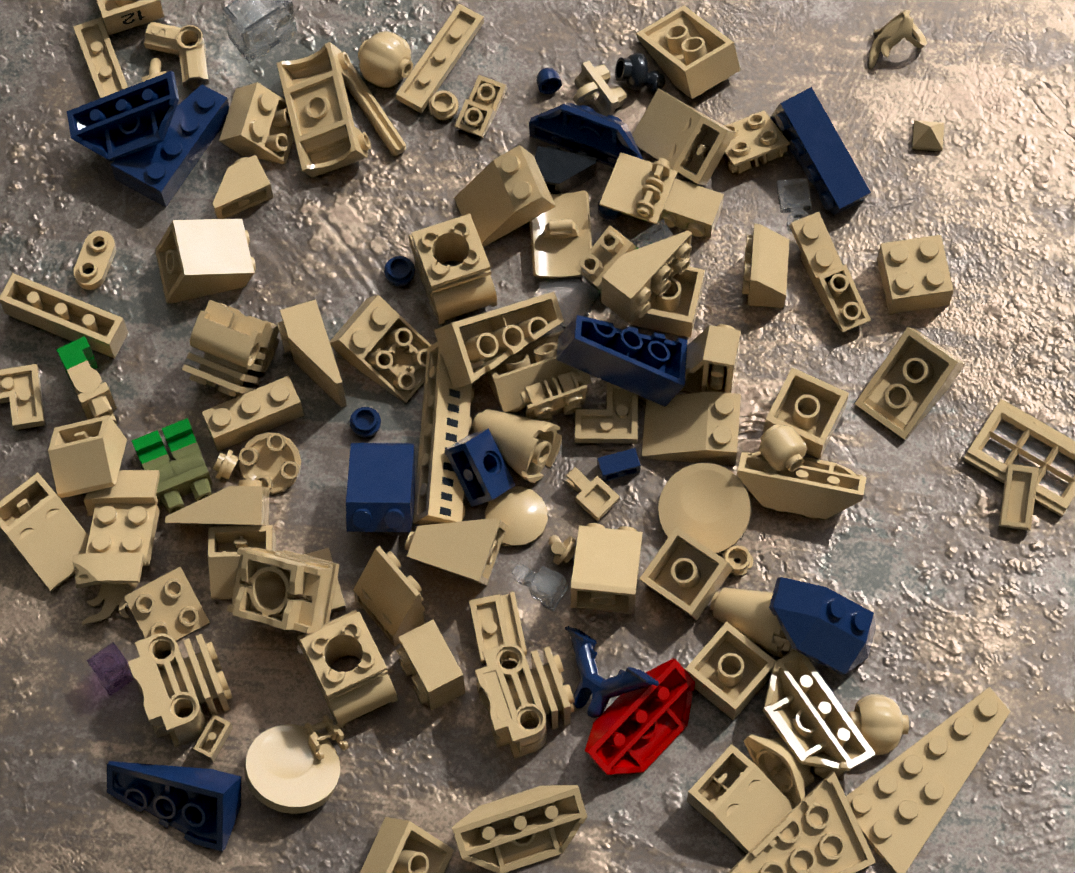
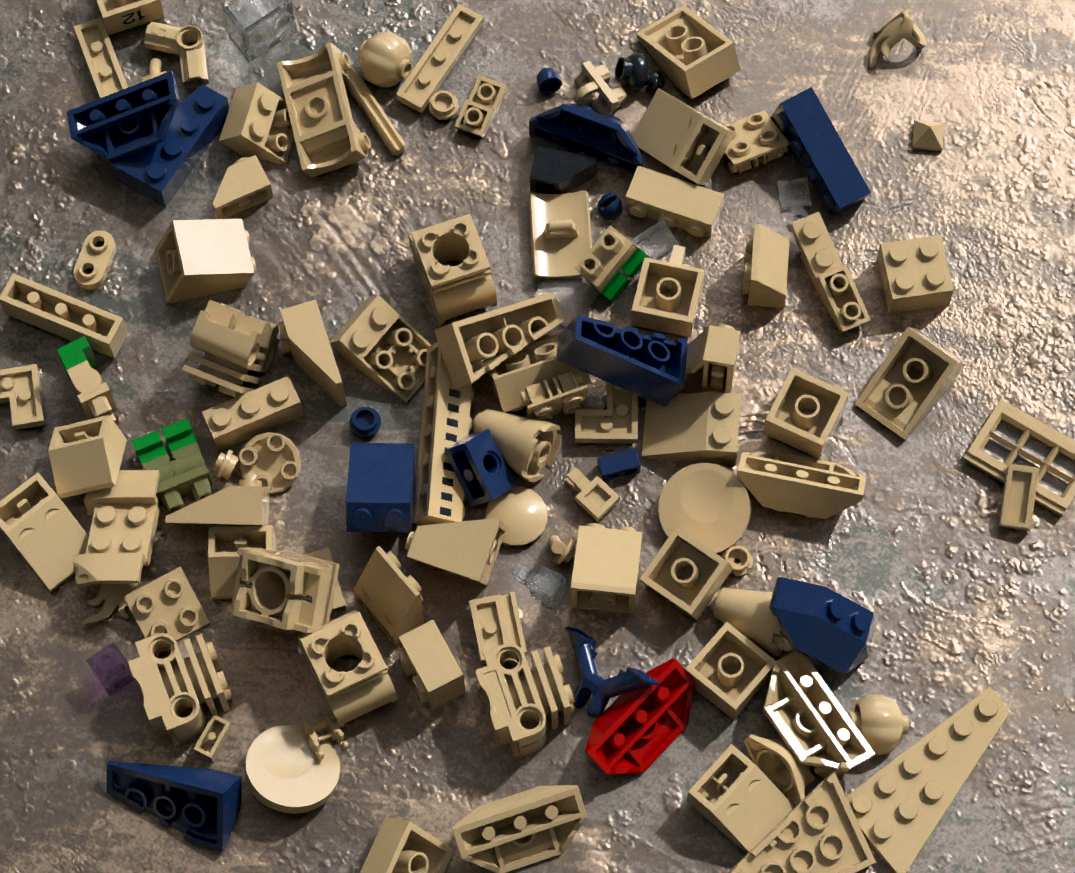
(399, 271): dark blue plate -> none
(505, 195): tan slope -> none
(639, 187): tan hinge -> none
(644, 274): tan slope -> none
(783, 448): tan head -> none

